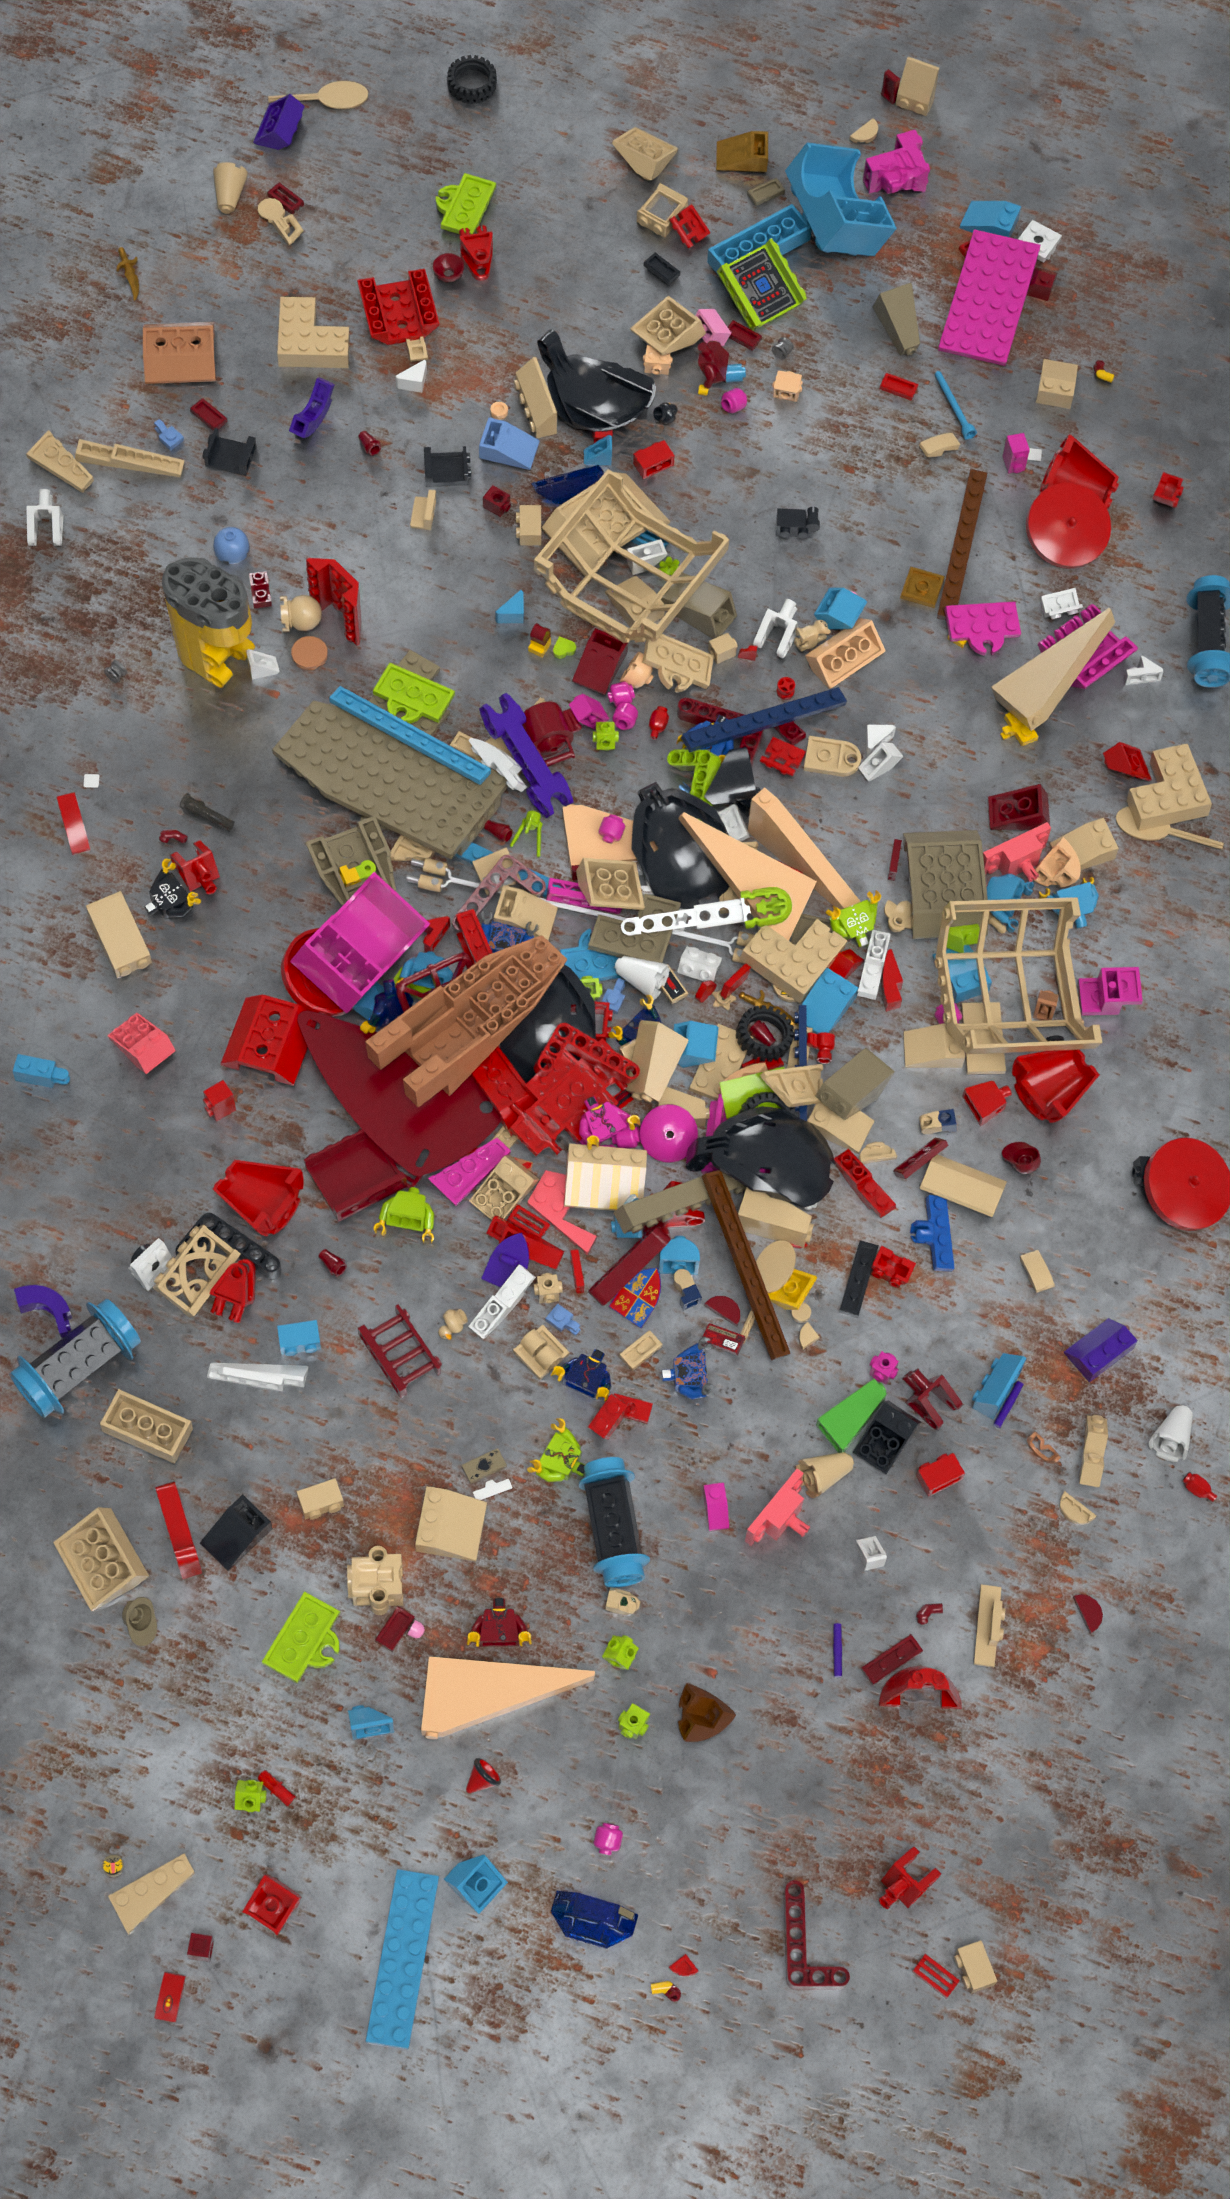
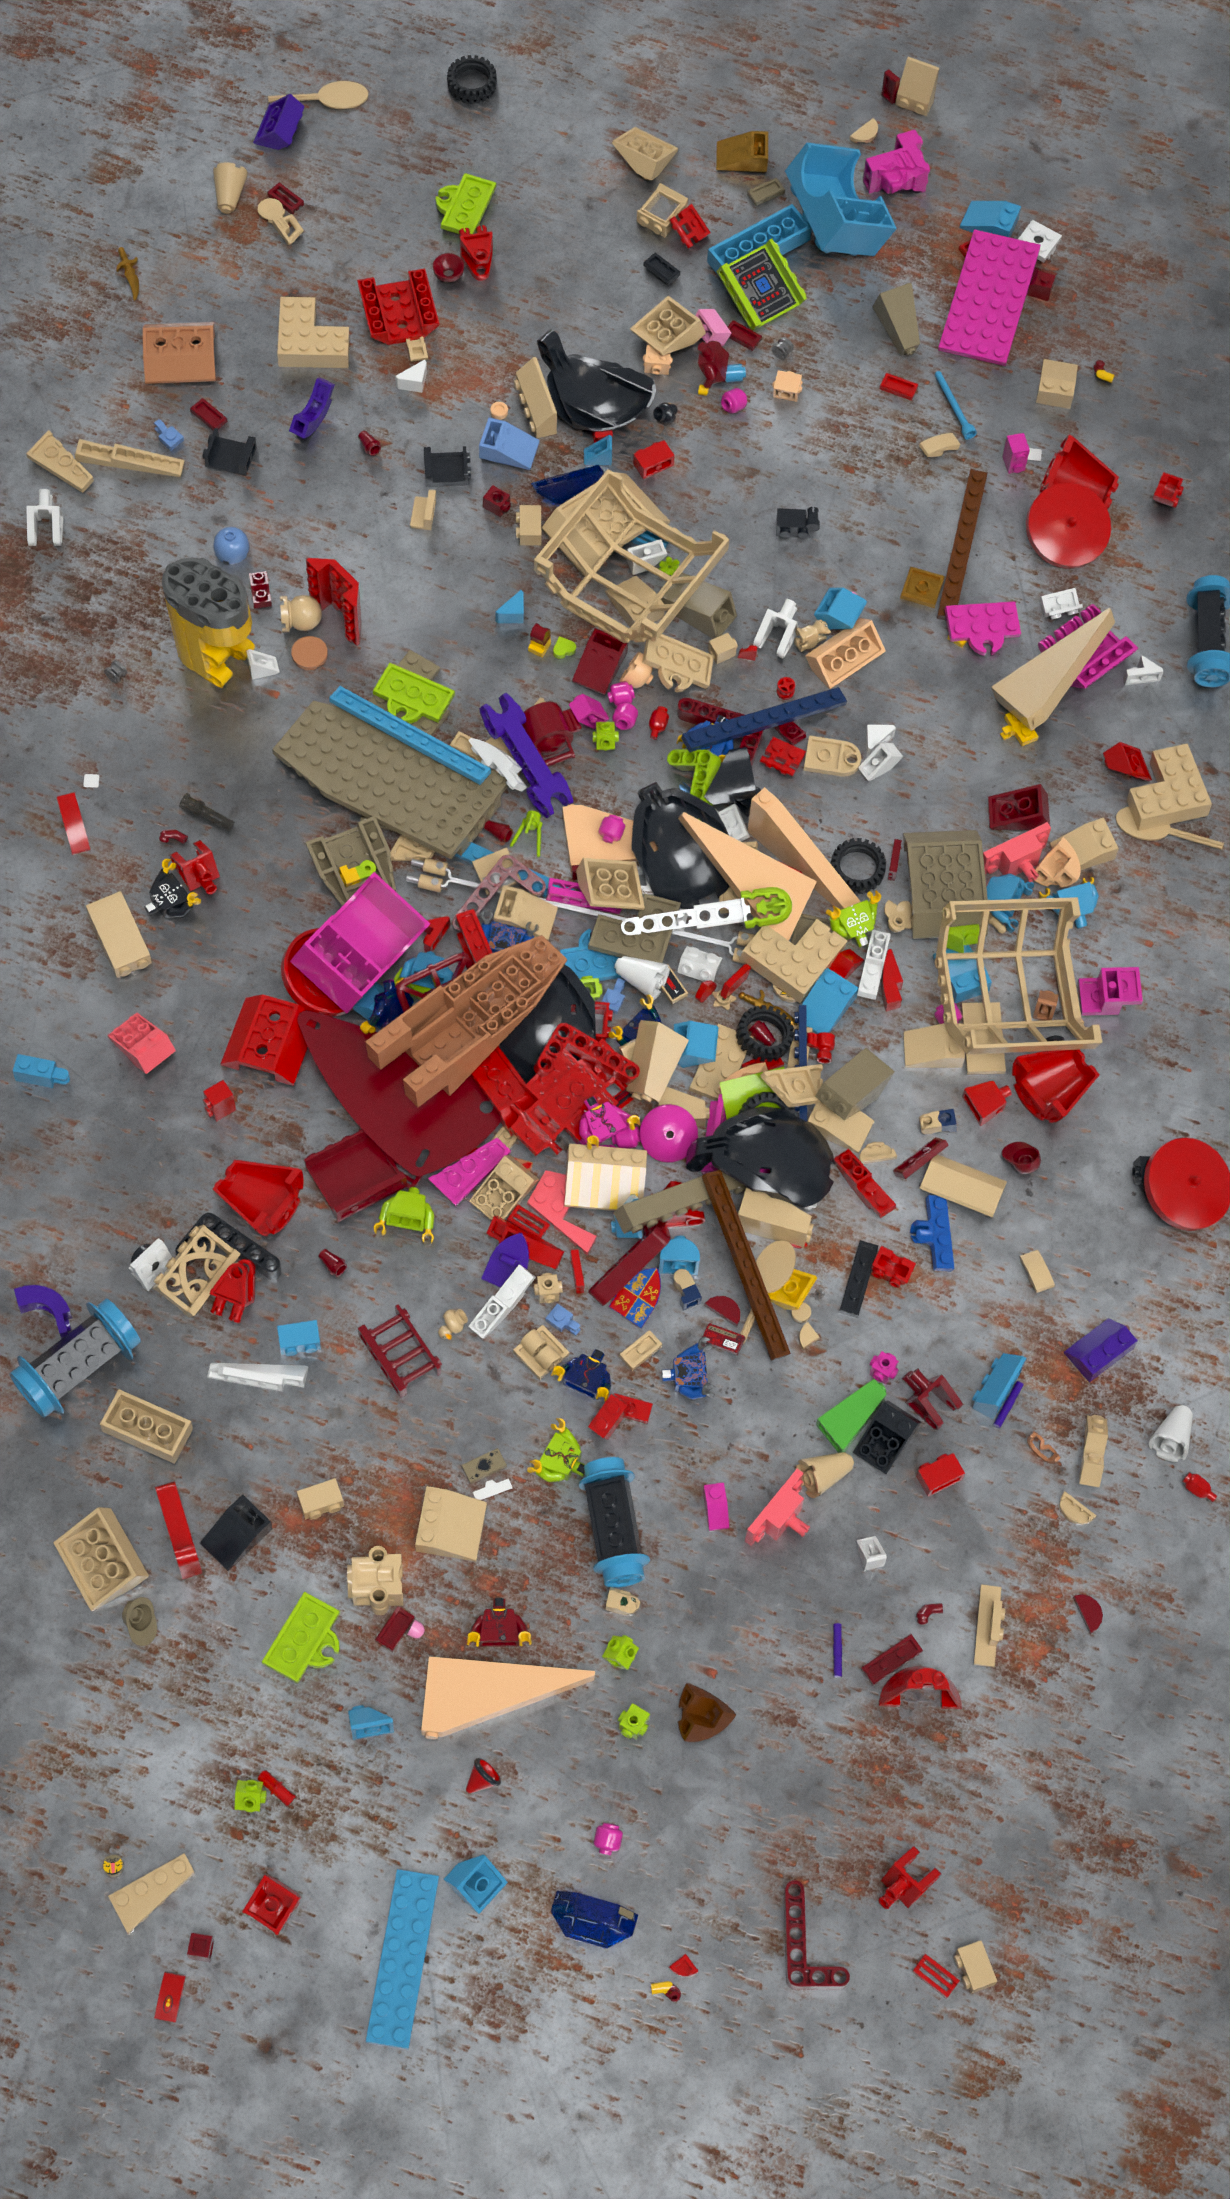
(862, 847): none -> black tyre

